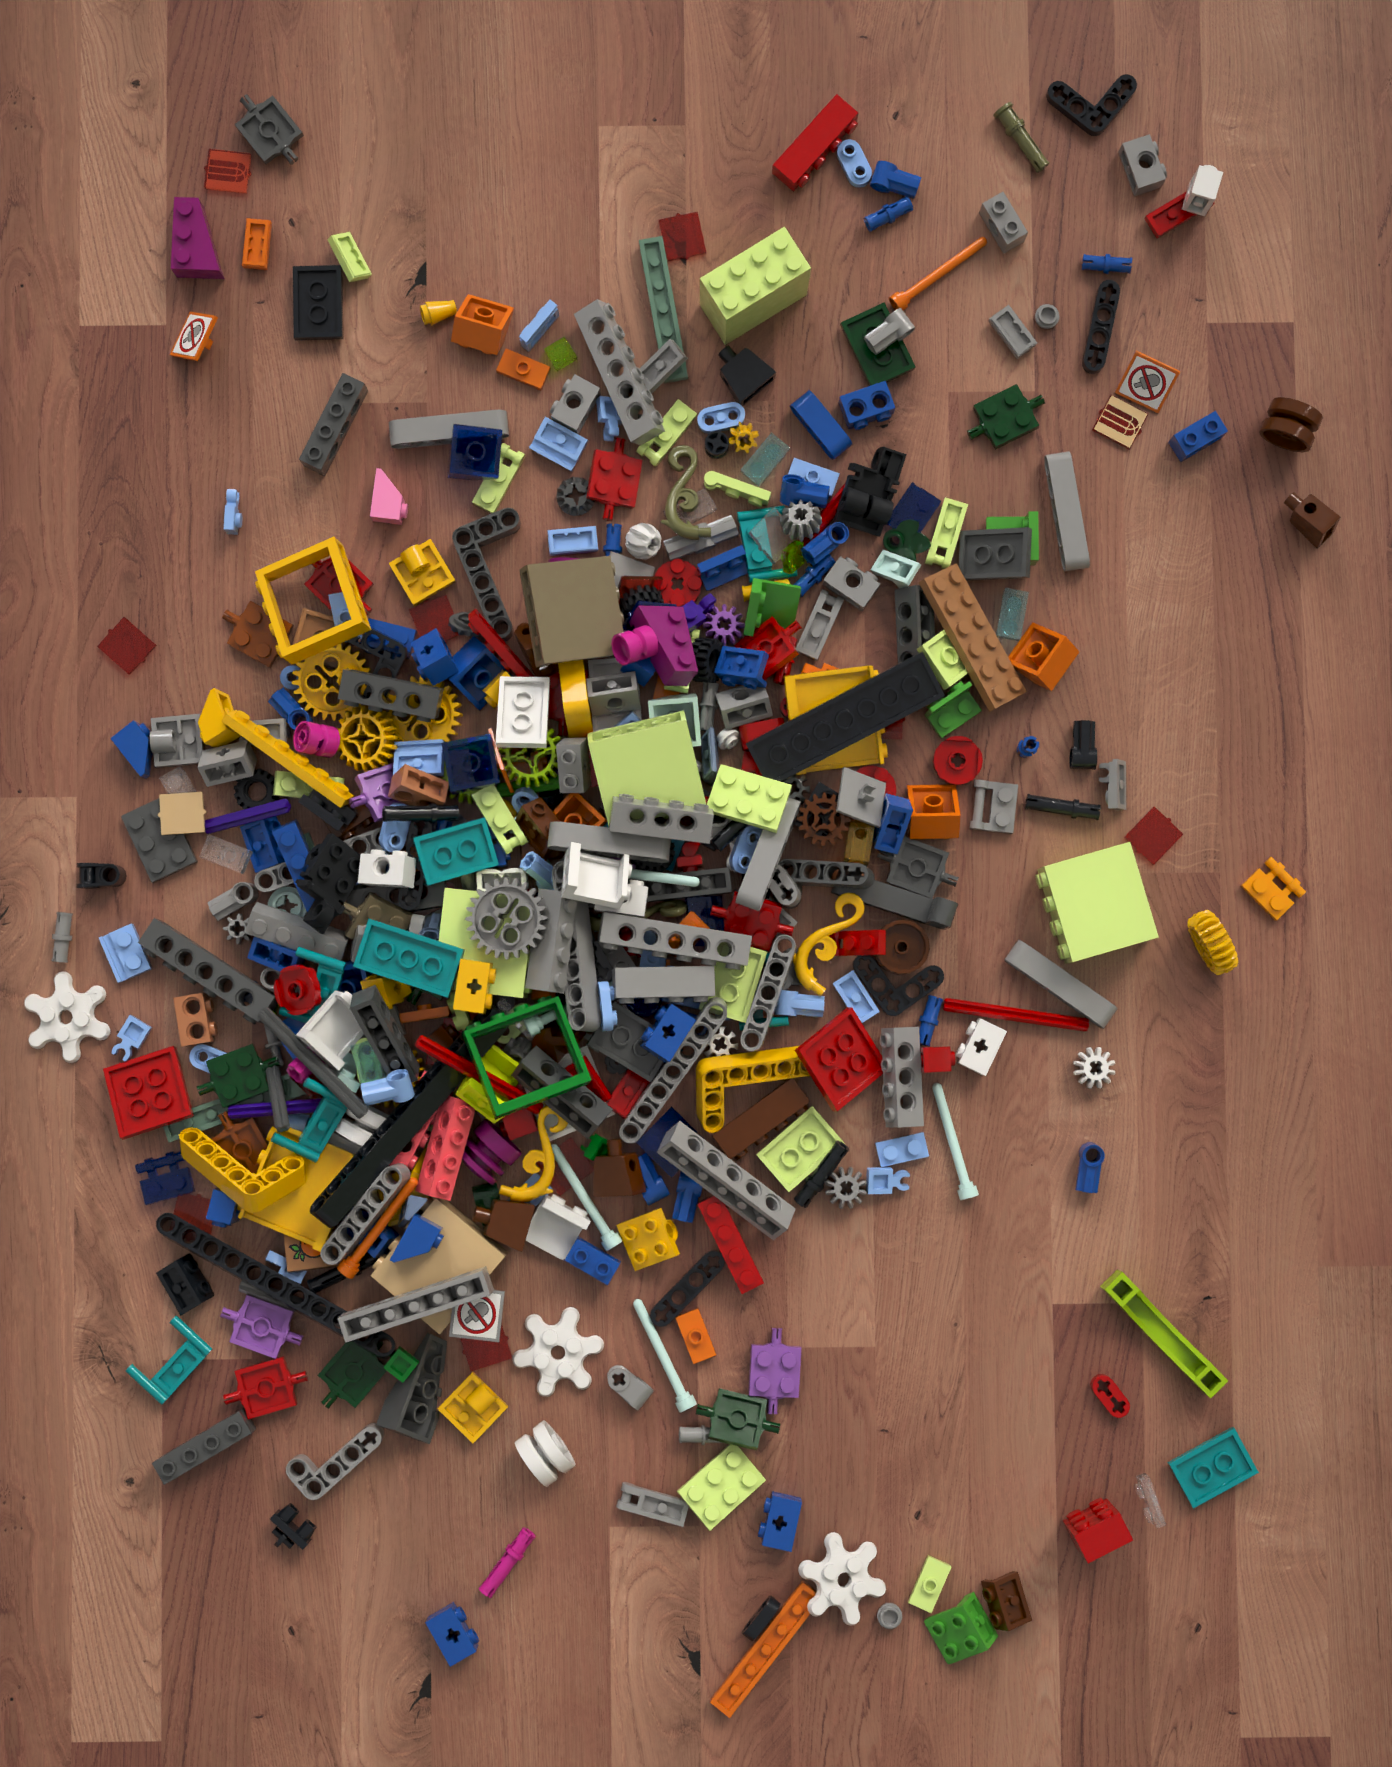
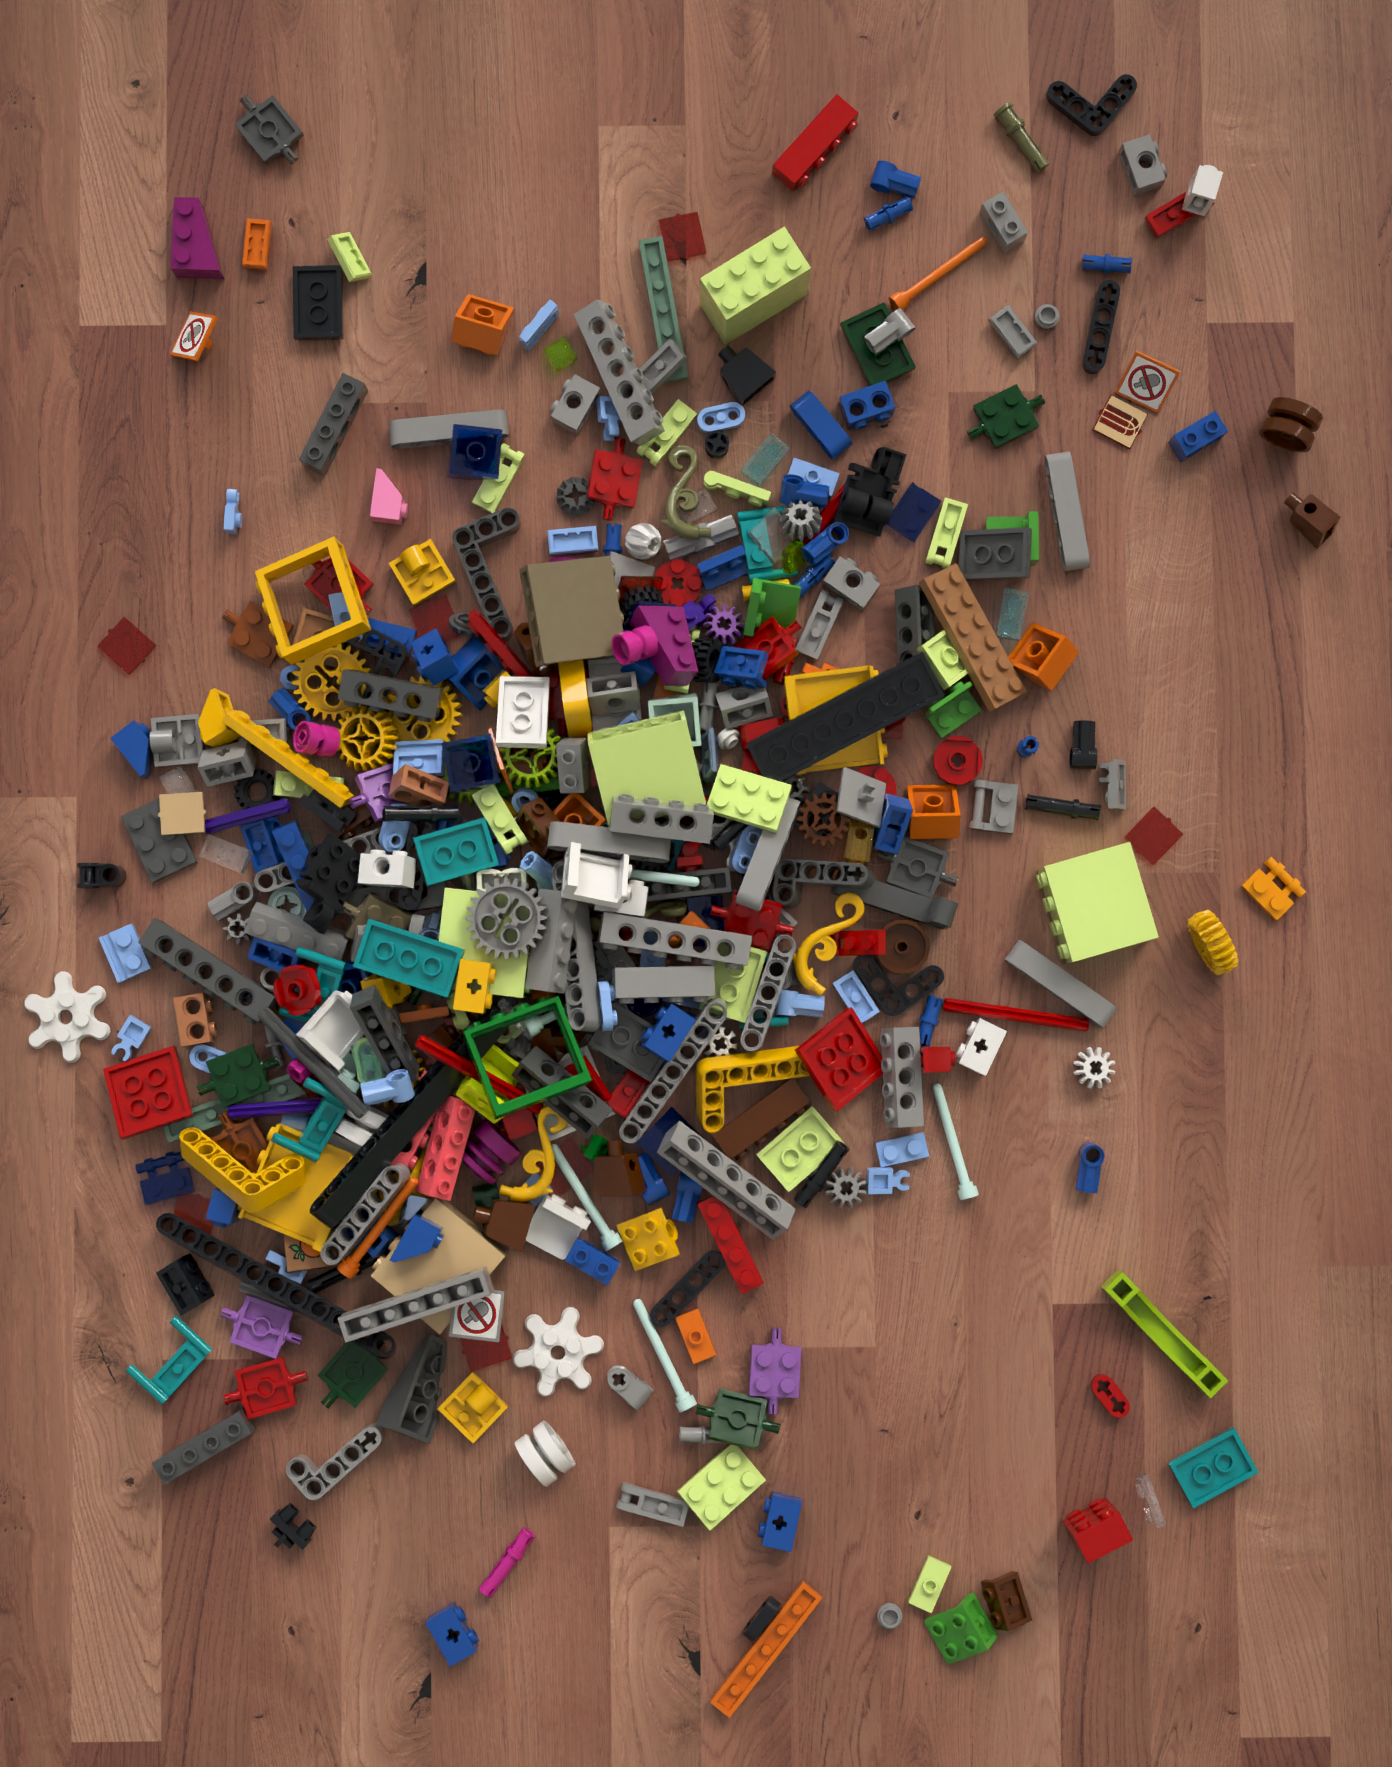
(62, 937): light grey pin -> none
(227, 171): clear red piece -> none
(277, 1099): dark grey axle -> none
(401, 1364): green tile -> none
(437, 311): yellow cone -> none
(523, 369): orange plate -> none
(558, 444): light blue plate -> none
(745, 443): yellow gear -> none
(789, 884): light grey beam -> none
(827, 1572): white plate -> none
(853, 162): light blue plate -> none
(895, 568): light aqua slope -> none
(910, 540): dark green plate -> none

